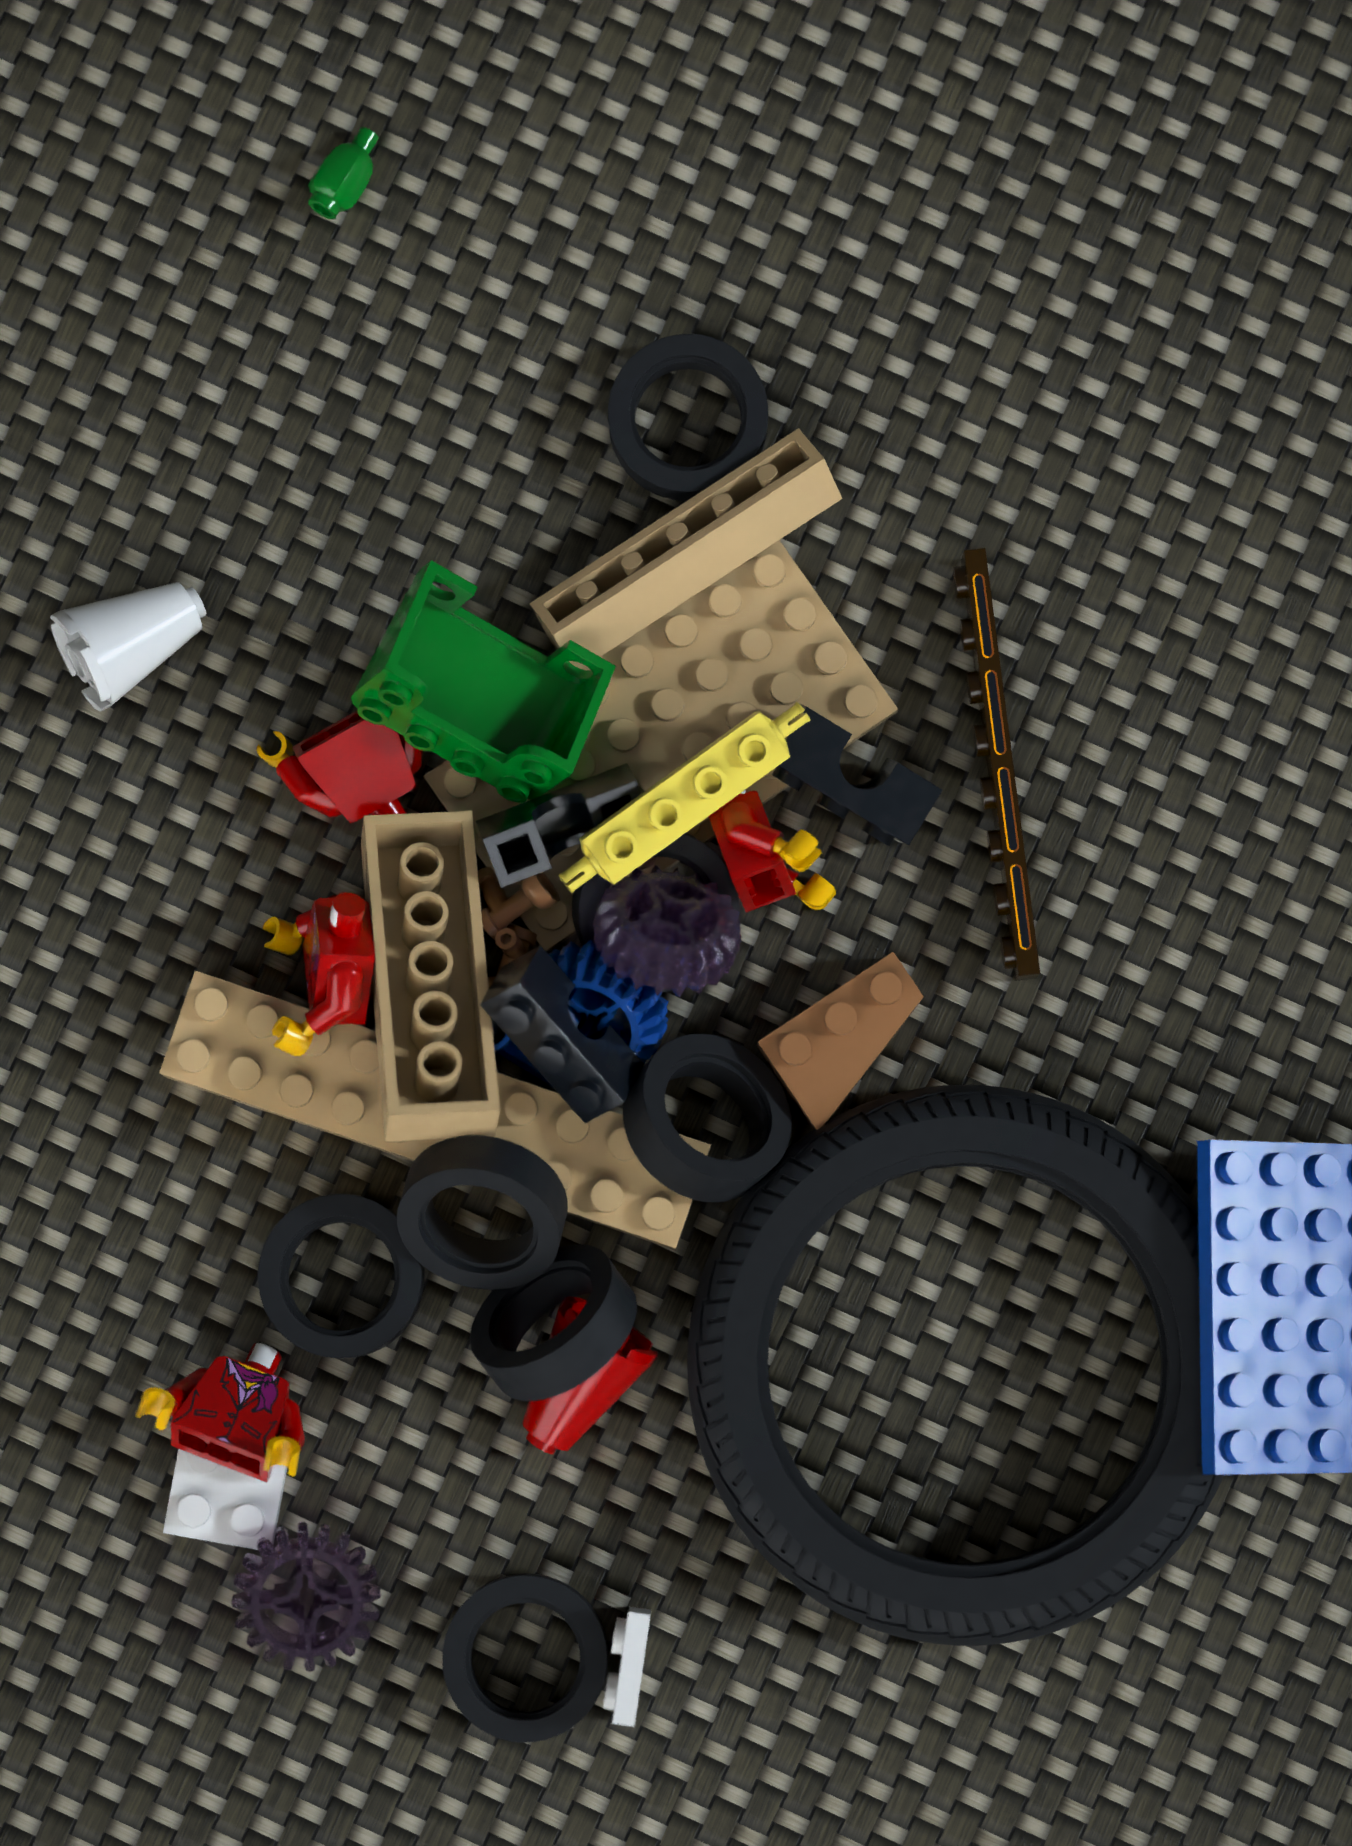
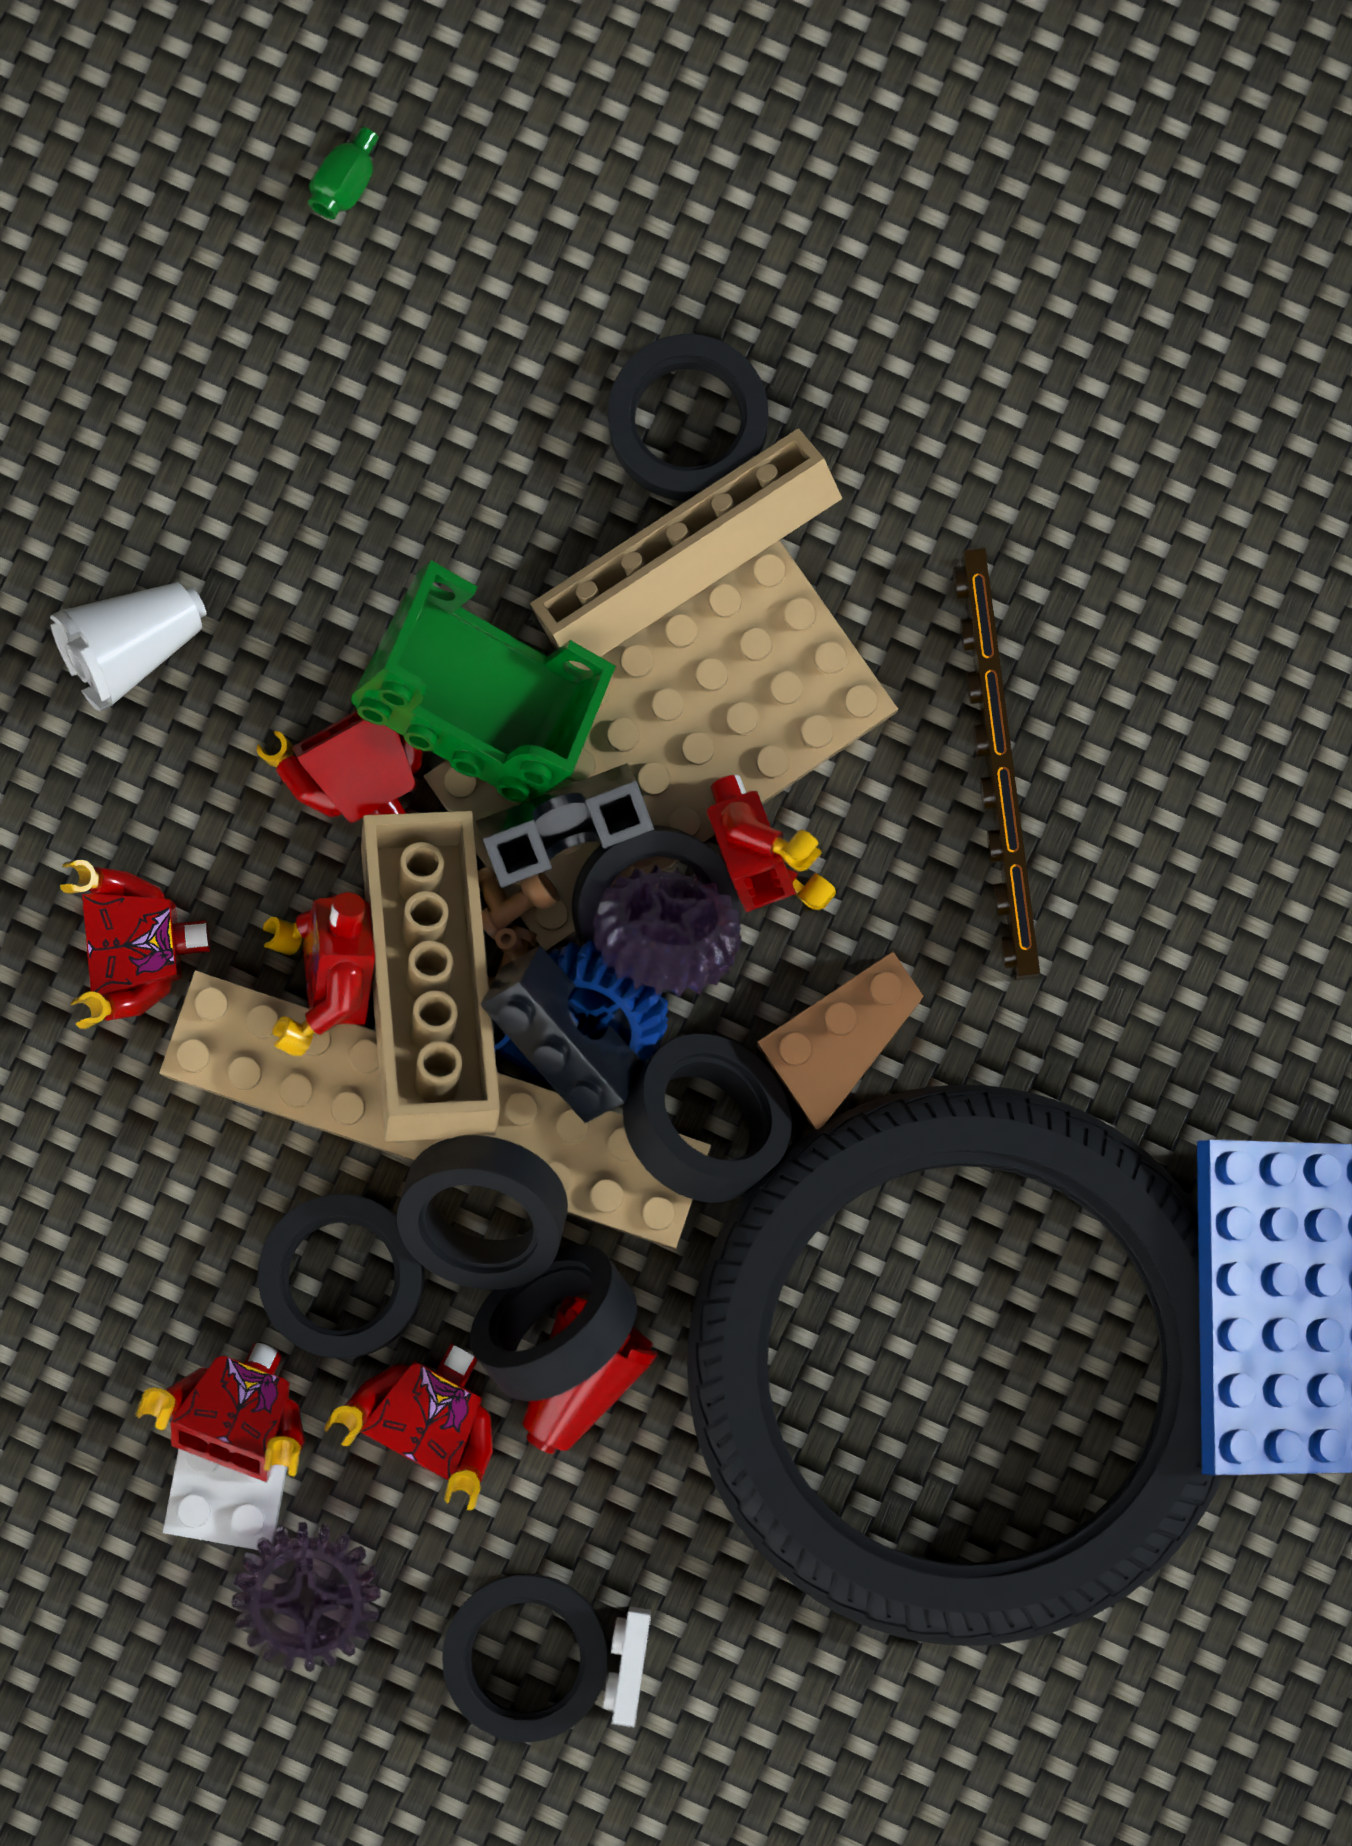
(130, 942): none -> red torso
(426, 1419): none -> red torso
(684, 797): light yellow plate -> none
(890, 802): black arch -> none

